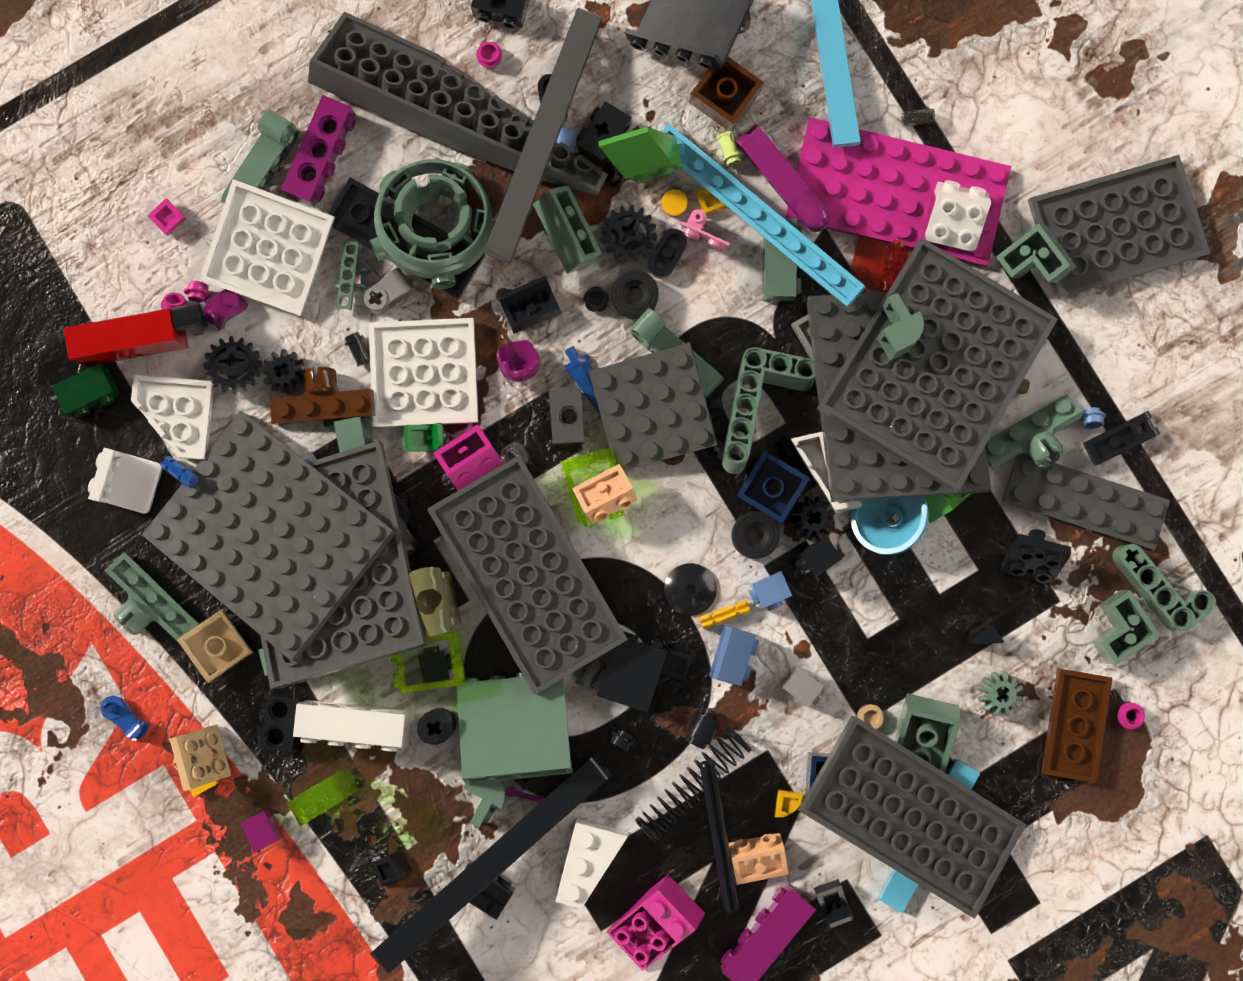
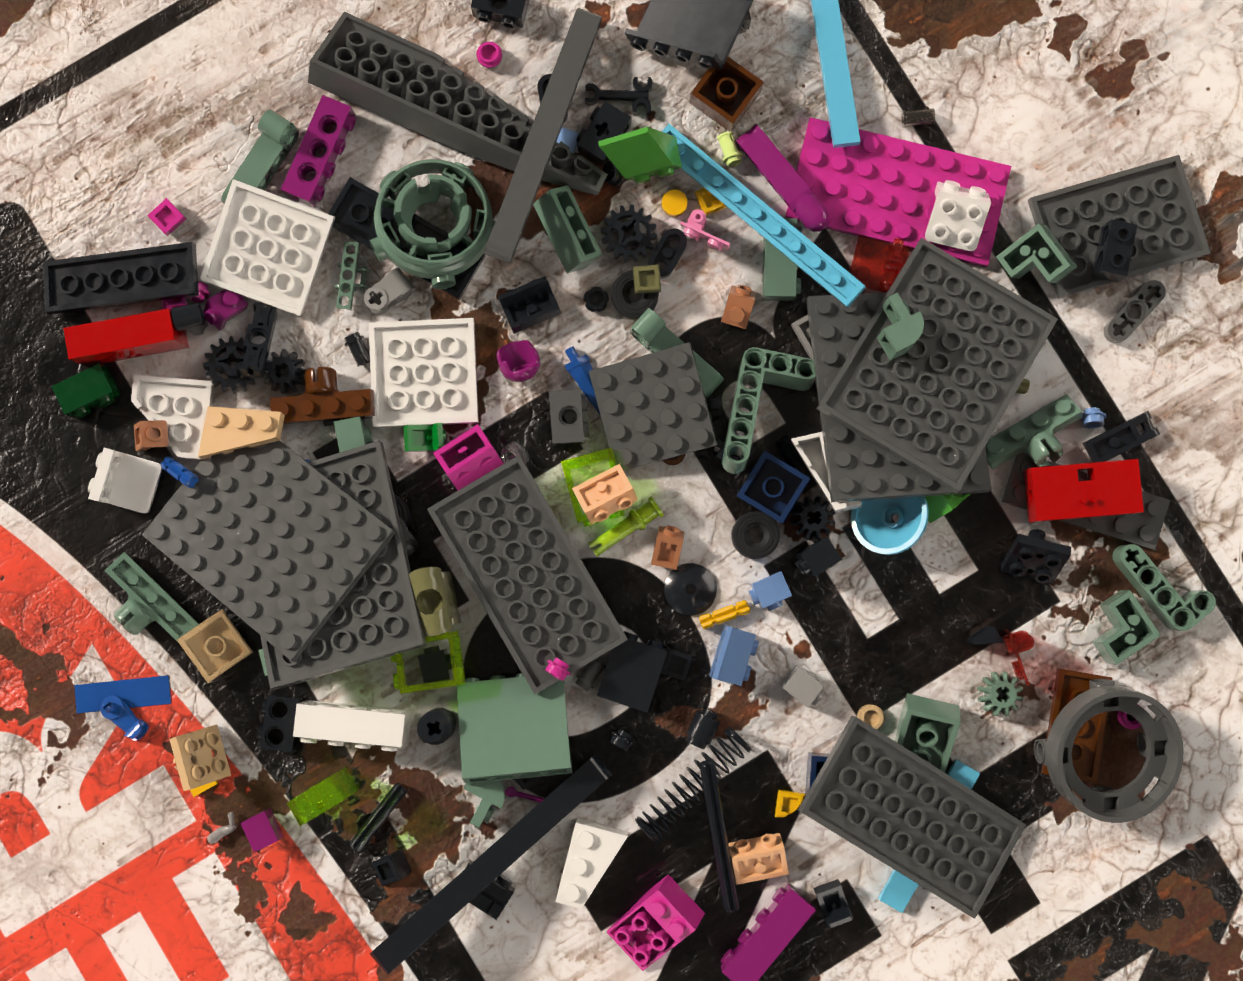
(120, 278): none -> black plate
(134, 692): none -> blue sticker
(150, 434): none -> nougat bracket
(222, 831): none -> light grey piece
(238, 428): none -> tan wing
(257, 354): none -> black piece
(378, 817): none -> black axle
(558, 669): none -> dark pink plate
(637, 520): none -> lime pin
(639, 95): none -> black bar
(647, 279): none -> olive tile
(668, 547): none -> nougat bracket
(739, 306): none -> nougat bracket
(1015, 644): none -> clear red hinge
(1083, 490): none -> red brick
(1114, 250): none -> black brick
(1127, 330): none -> dark grey beam
(1159, 744): none -> dark grey piece

